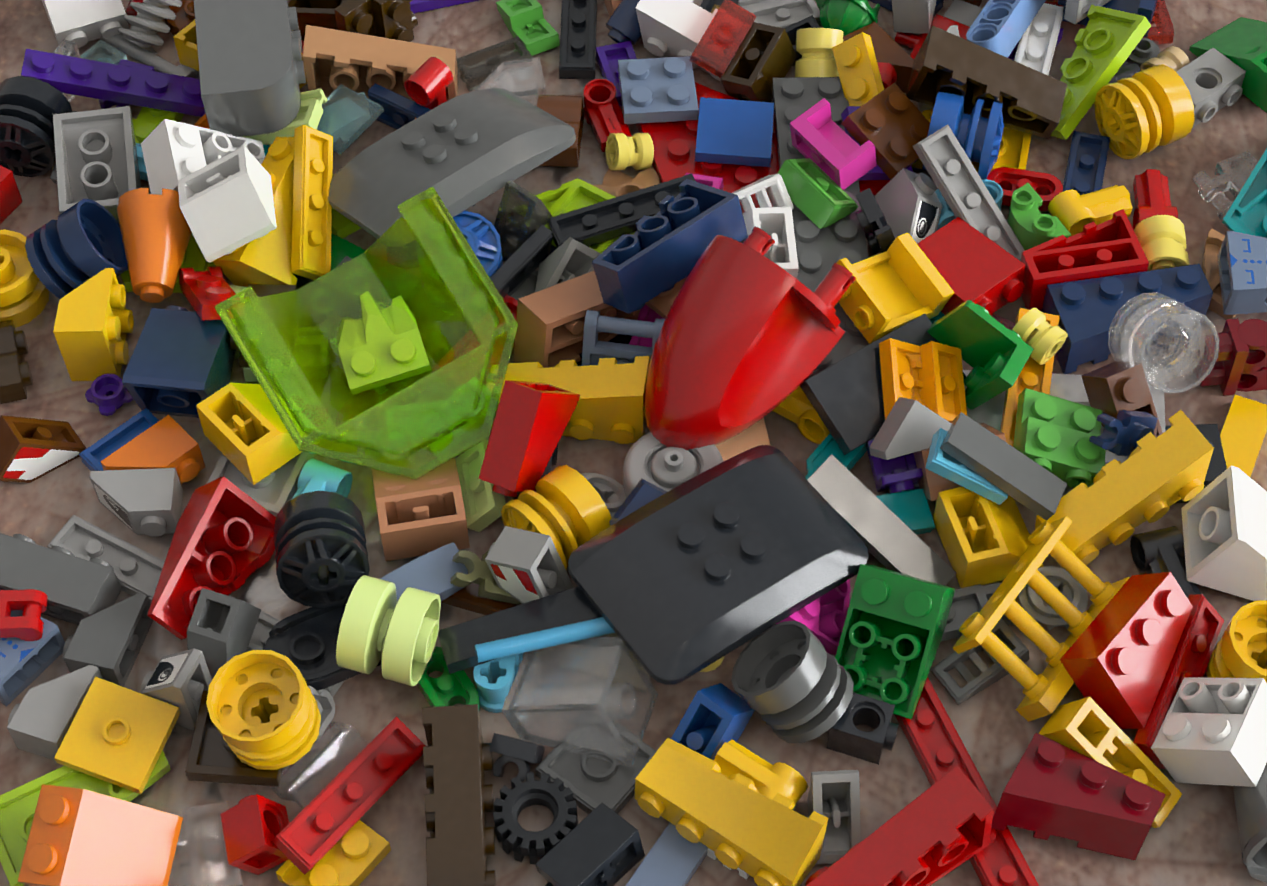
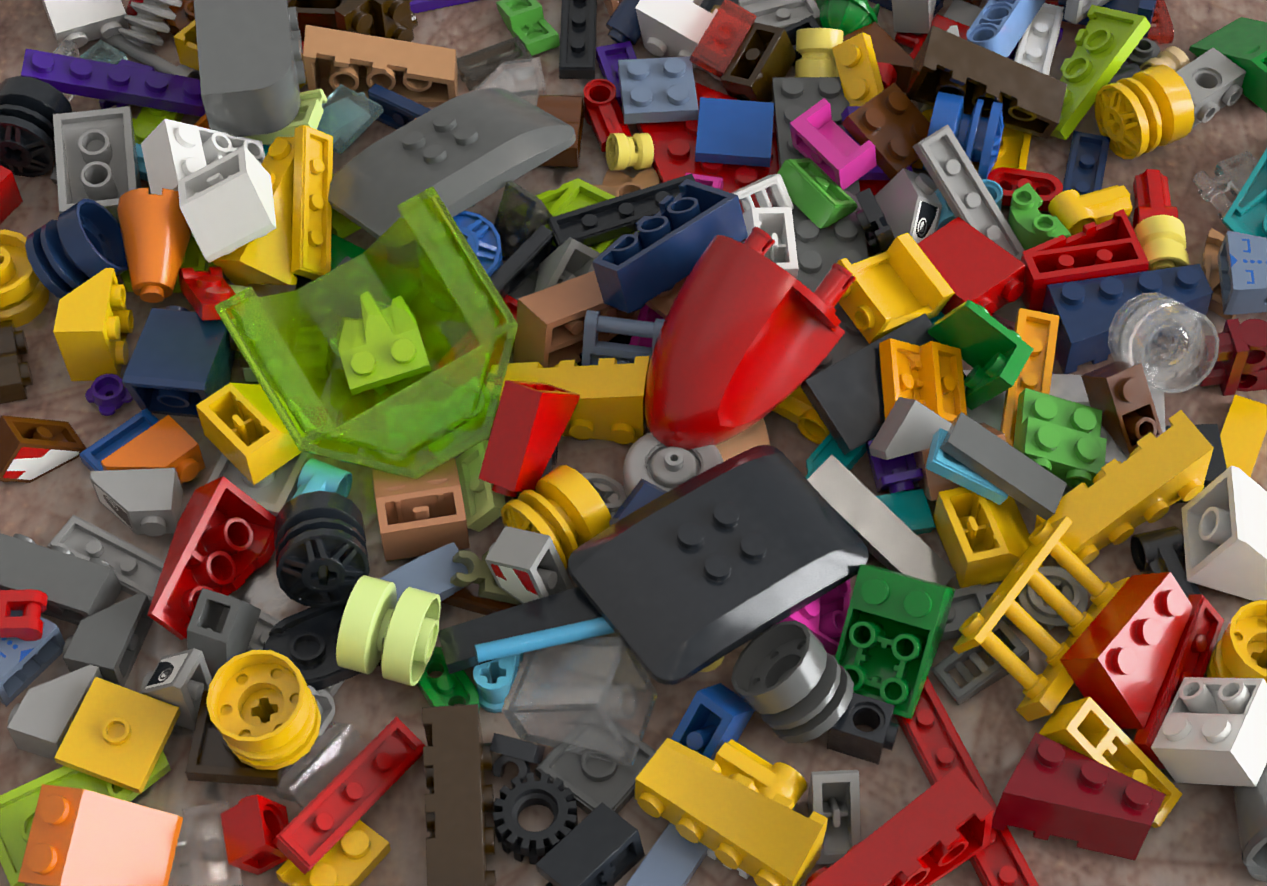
(429, 83): red piece -> none
(1040, 335): light yellow wheel -> none
(1124, 431): dark blue plate -> none

